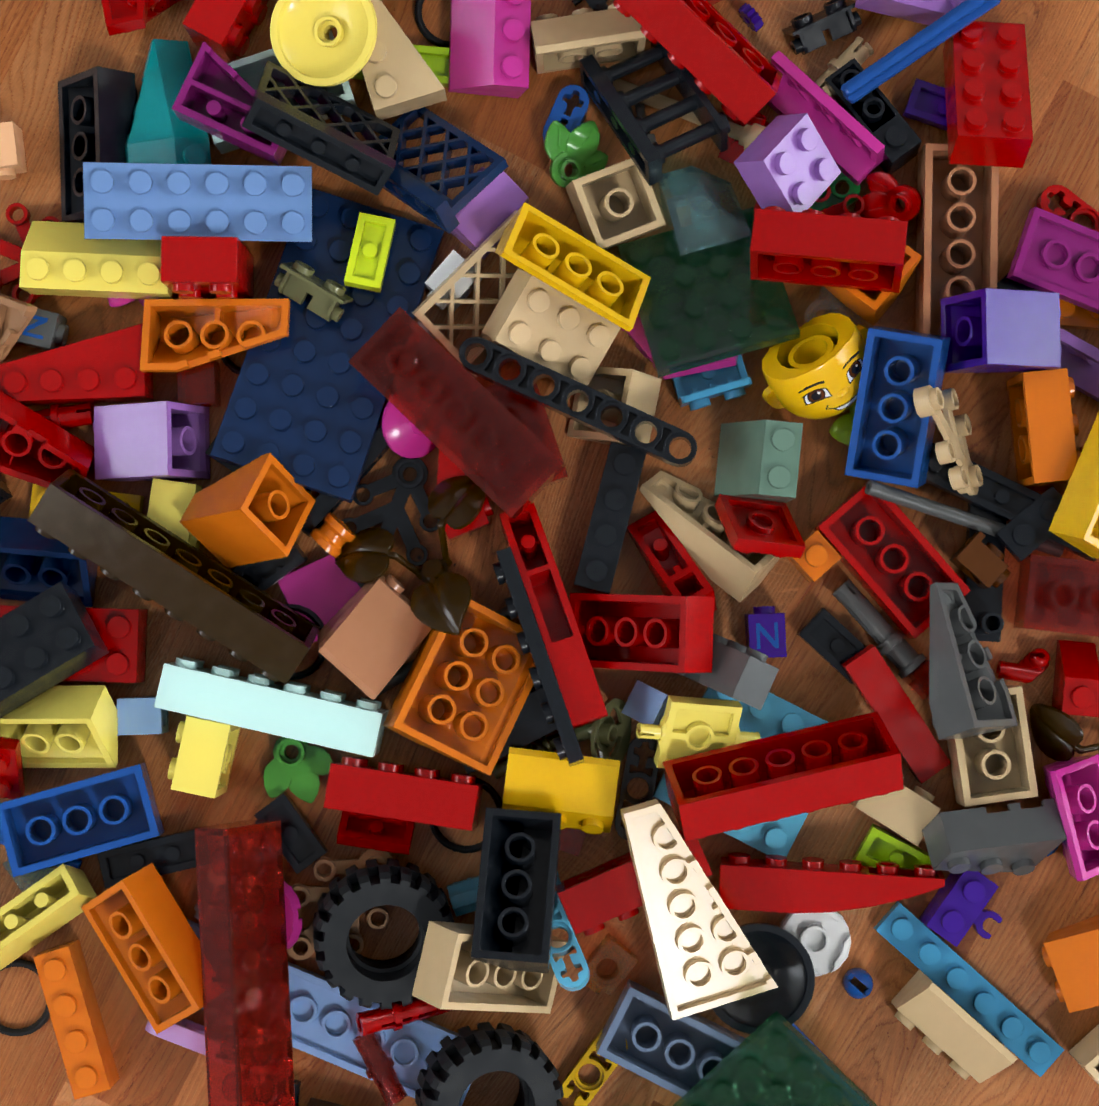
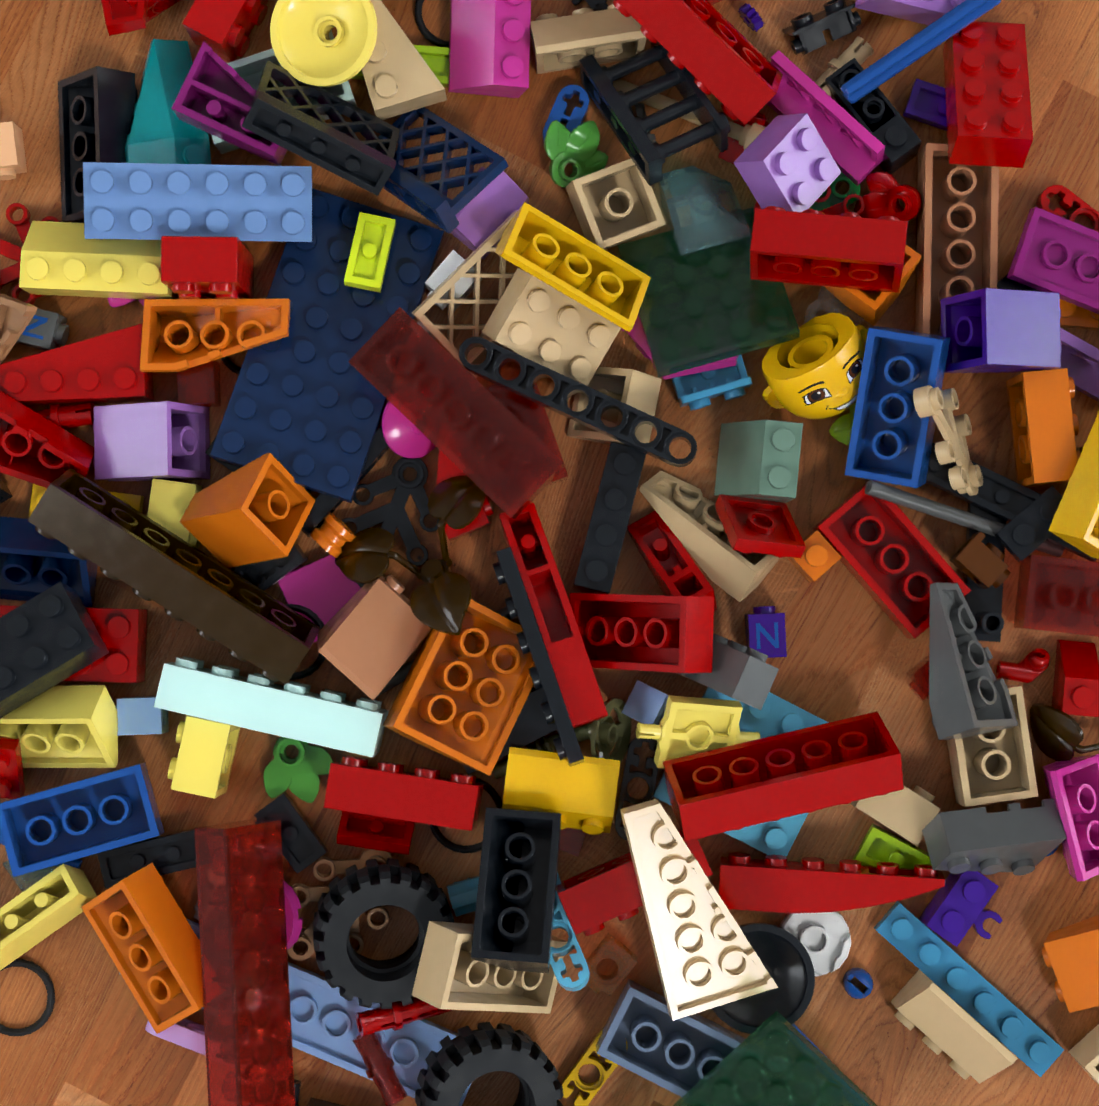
(76, 1019): orange brick -> none
(326, 294): olive hinge -> none
(831, 640): black hinge -> none
(889, 641): dark grey pin -> none
(902, 720): red tile -> none

